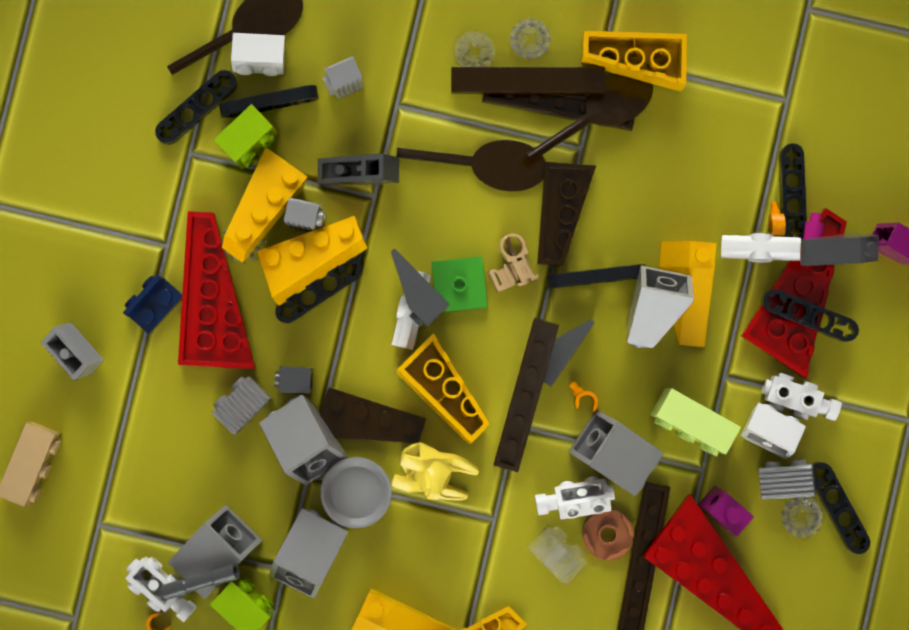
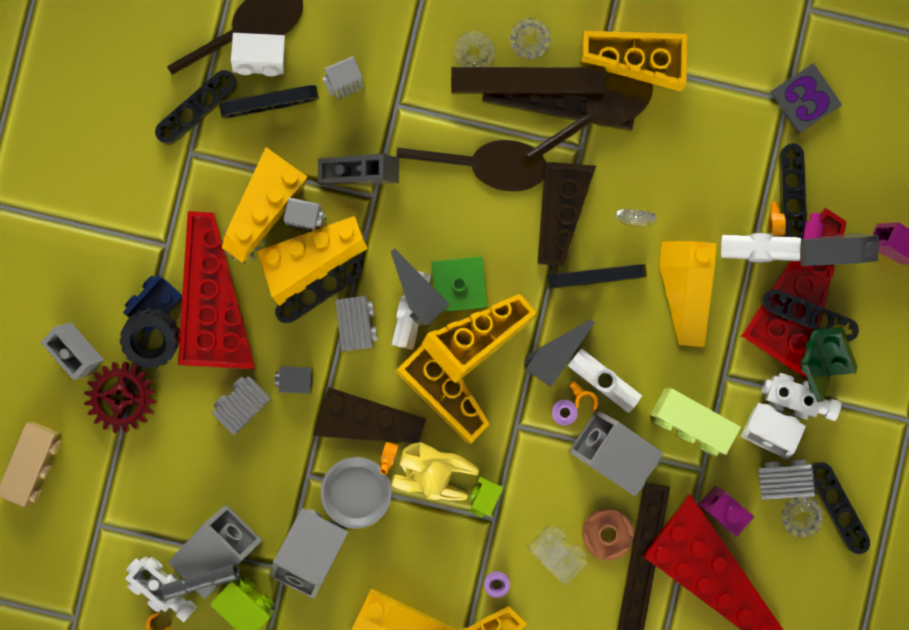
(118, 408): none -> dark red gear
(140, 355): none -> black tyre
(247, 137): lime brick -> none
(302, 440): light grey slope -> none
(355, 323): none -> light grey brick
(388, 457): none -> light orange piece
(472, 340): none -> yellow wedge
(484, 497): none -> lime brick
(500, 591): none -> lavender plate
(518, 268): tan piece -> none
(526, 394): dark brown tile -> none
(556, 412): none -> lavender plate
(577, 499): white brick -> none
(617, 391): none -> white piece
(635, 217): none -> clear gear
(657, 304): slope -> none
(805, 98): none -> dark grey tile
(827, 355): none -> dark green bracket

